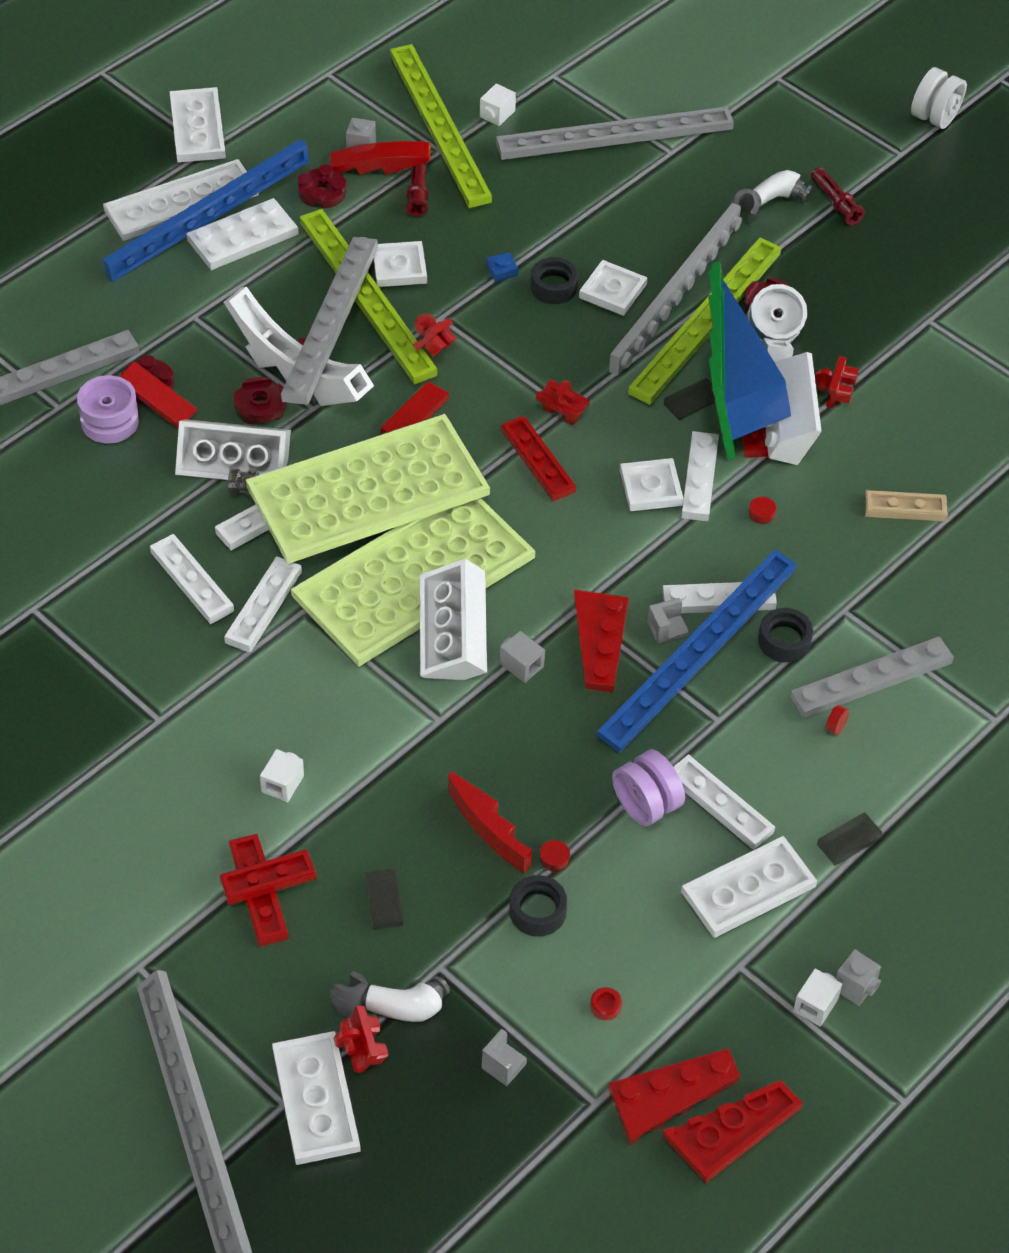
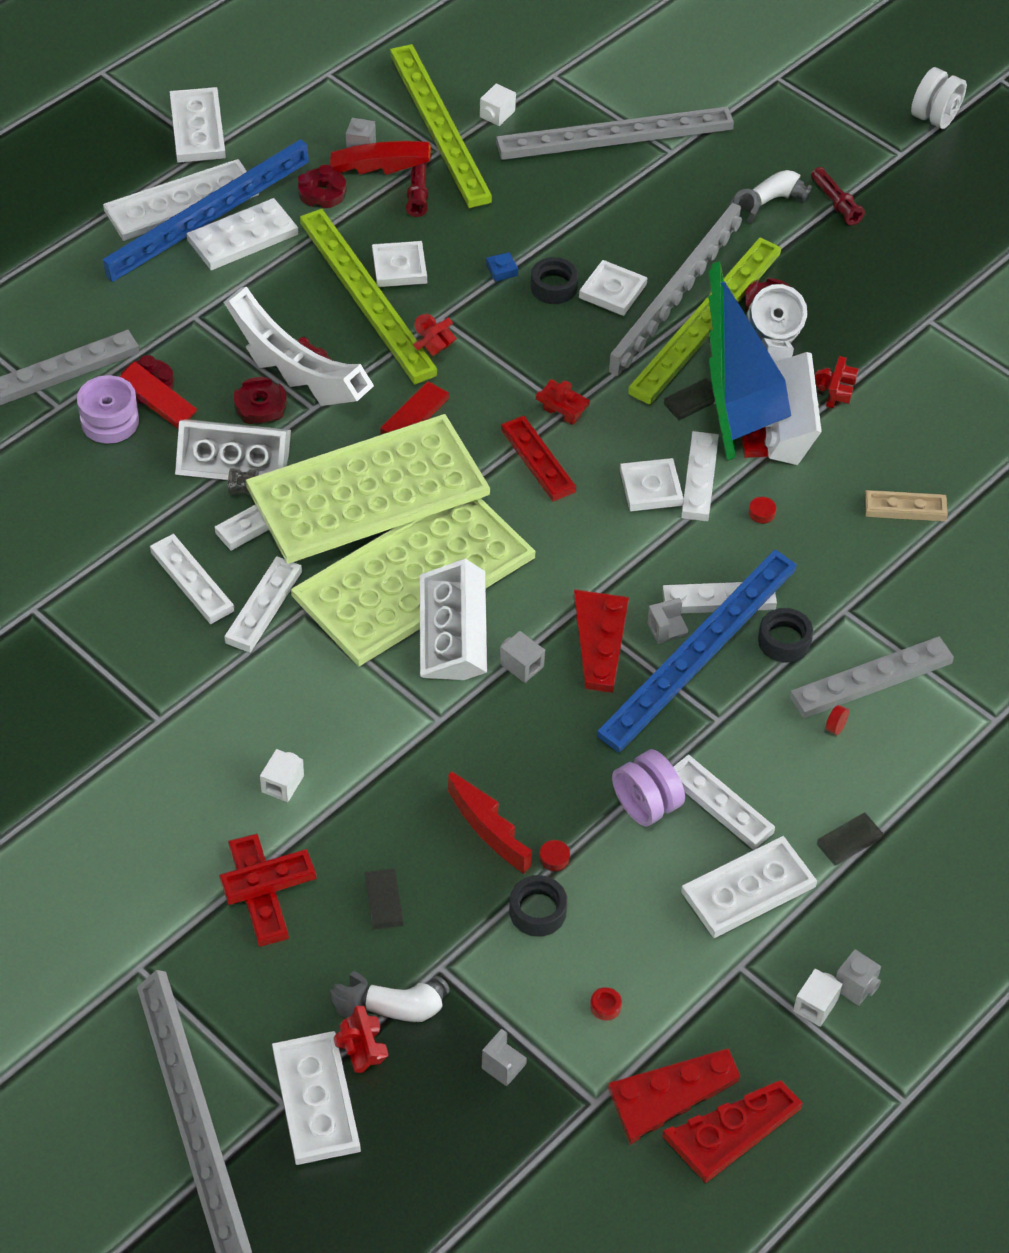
(329, 321): light grey plate -> none

